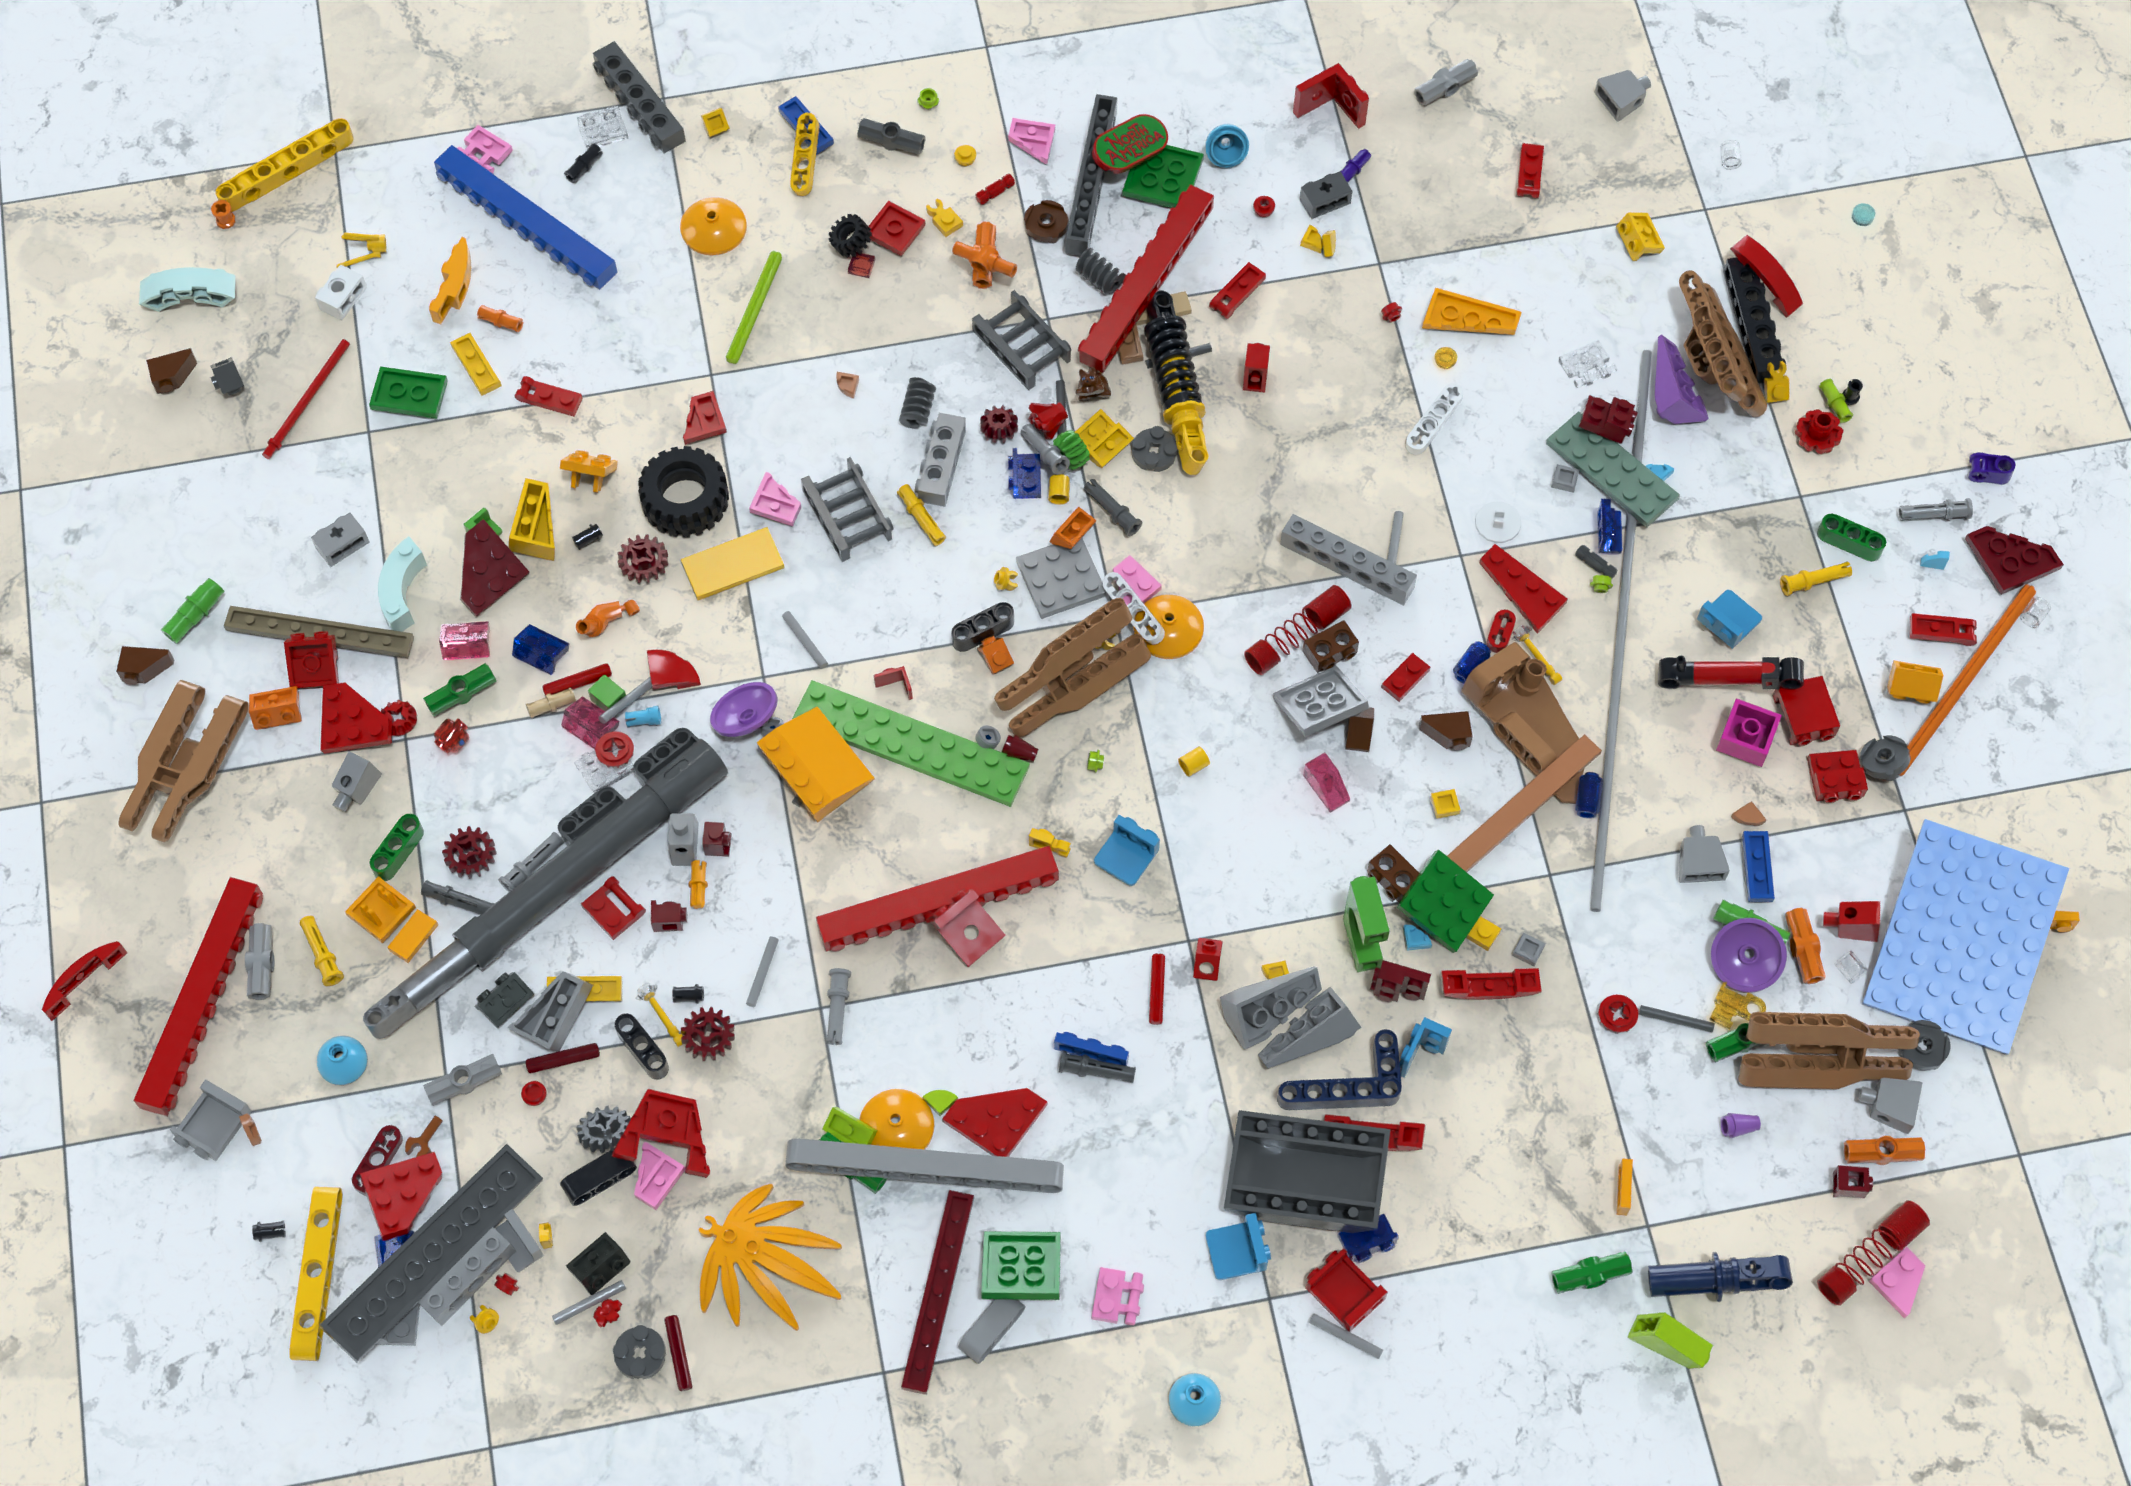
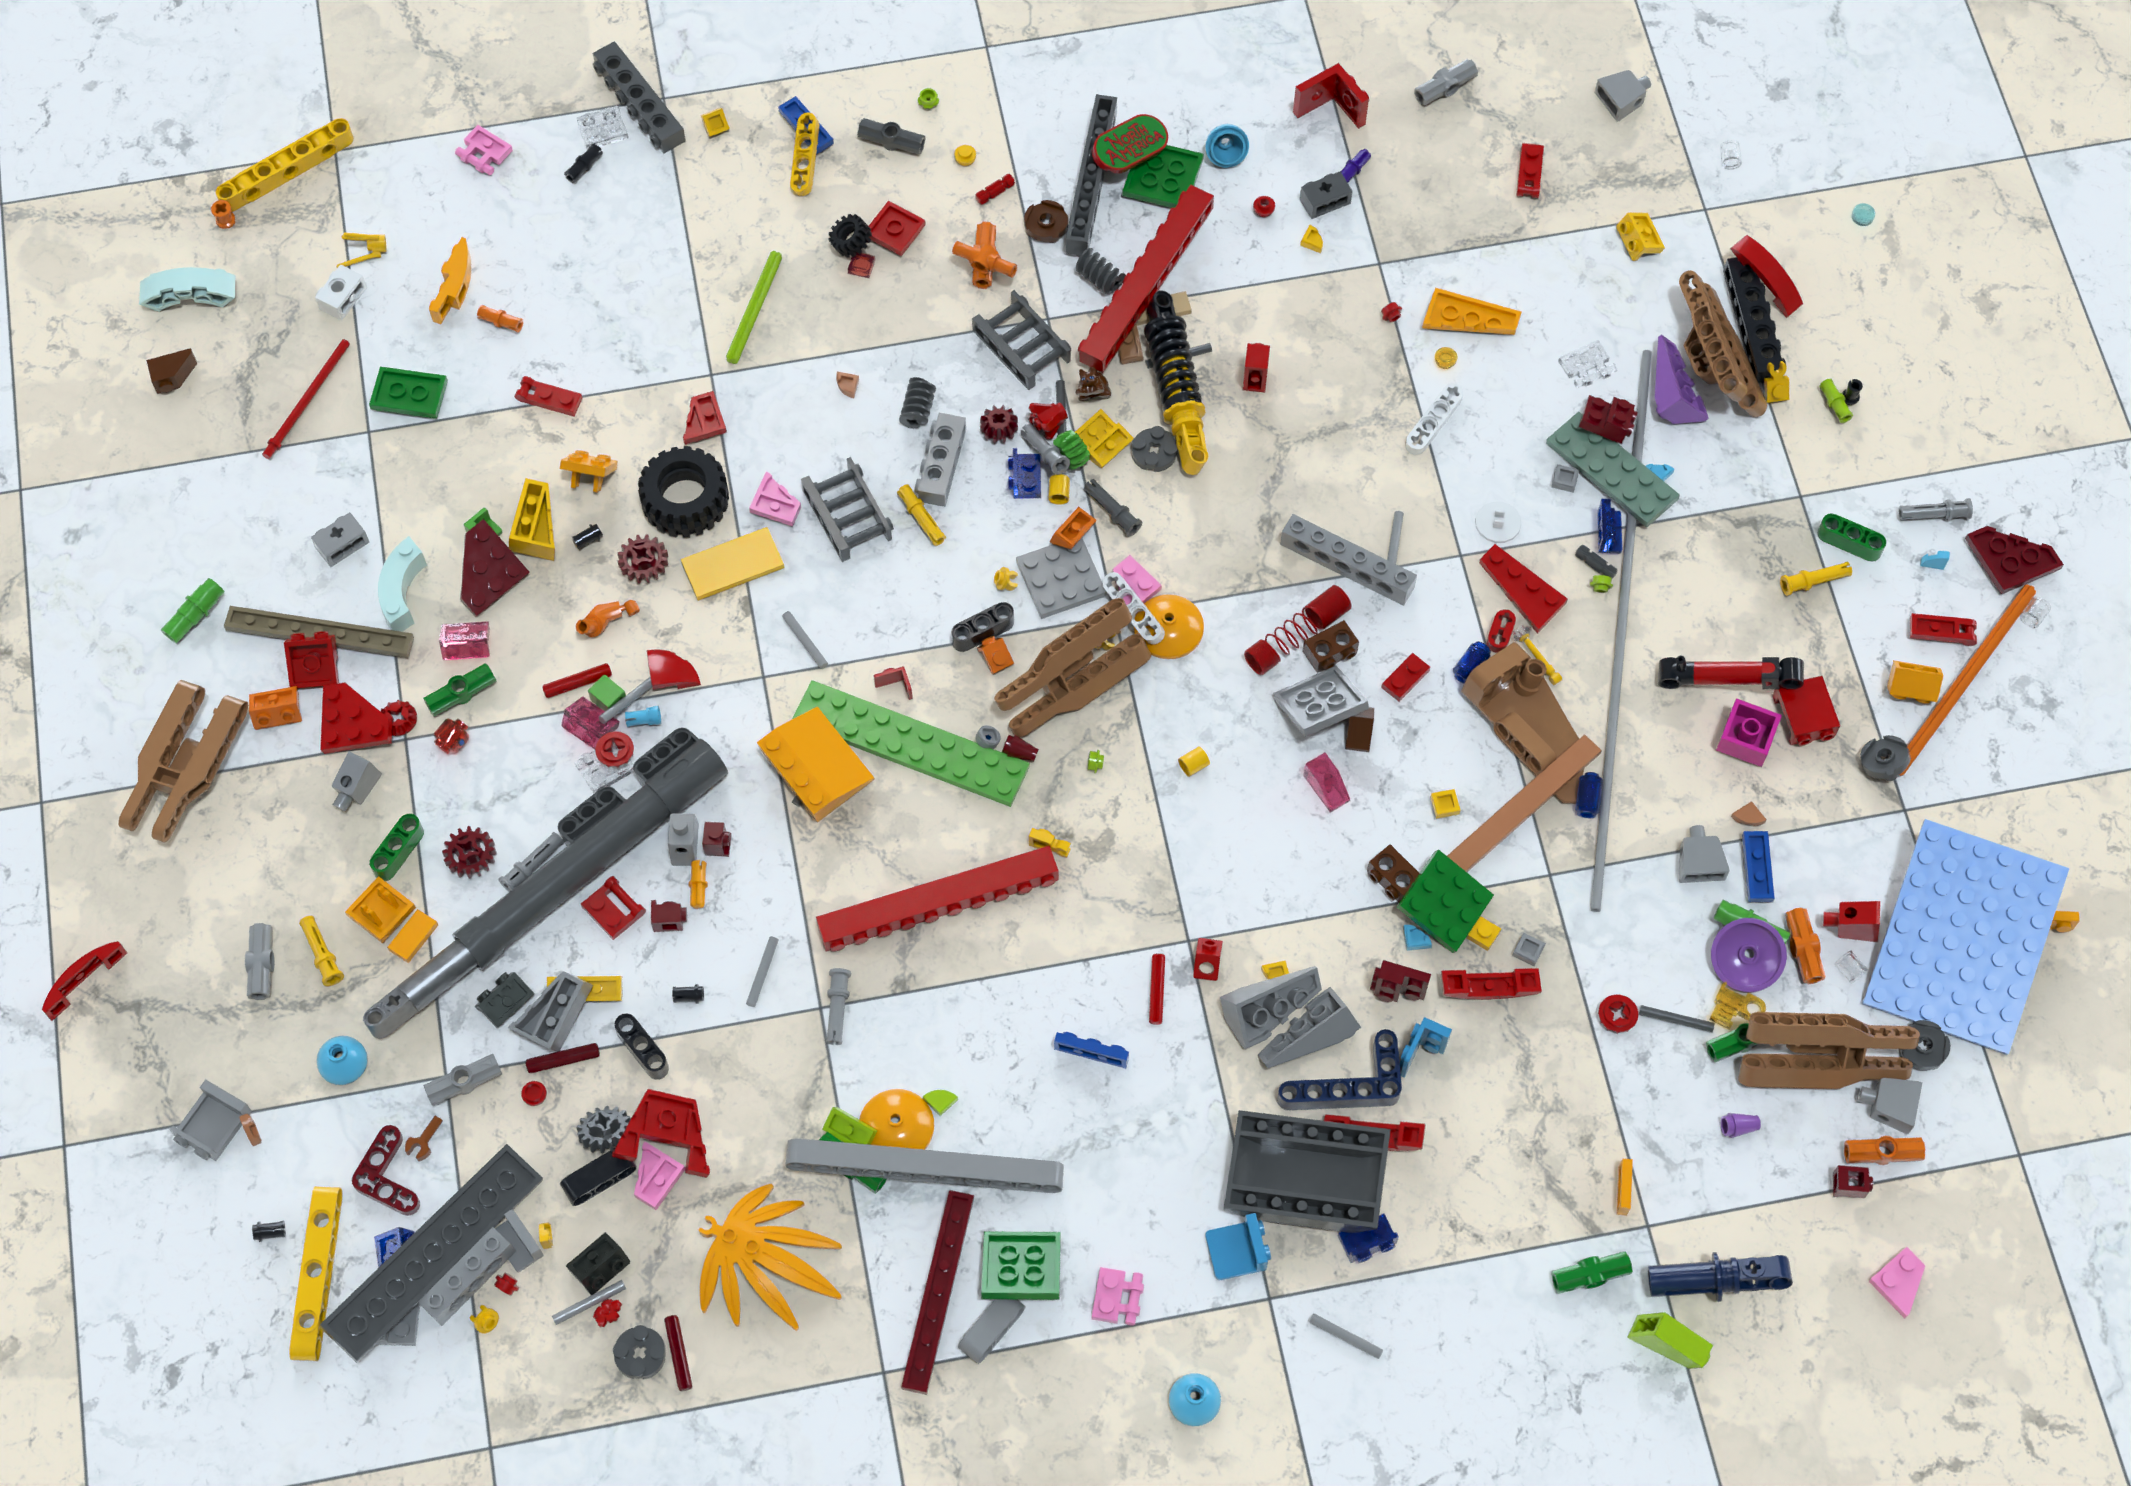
(142, 664): reddish brown slope -> none
(198, 997): red brick -> none
(226, 377): dark grey brick -> none
(400, 1192): red plate -> none
(431, 890): dark grey pin -> none
(475, 364): yellow tile -> none
(525, 217): blue brick -> none
(539, 648): clear blue bracket -> none
(550, 702): tan pin -> none
(646, 993): yellow piece -> none
(716, 234): light orange dish -> none
(717, 1034): dark red gear -> none
(744, 709): medium lavender dish -> none
(772, 723): light grey tile -> none
(945, 220): yellow plate -> none
(961, 913): bracket -> none
(996, 1119): red plate -> none
(1032, 137): bright pink wing -> none
(1084, 1065): dark grey pin -> none
(1127, 851): dark azure bracket -> none
(1237, 290): red plate -> none
(1329, 243): yellow tile -> none
(1344, 1290): red panel -> none
(1365, 923): bright green arch -> none
(1448, 729): reddish brown slope -> none
(1729, 618): dark azure bracket -> none
(1819, 431): red plant -> none
(1837, 776): red plate -> none
(1896, 1230): red piece -> none
(1990, 467): dark purple piece -> none

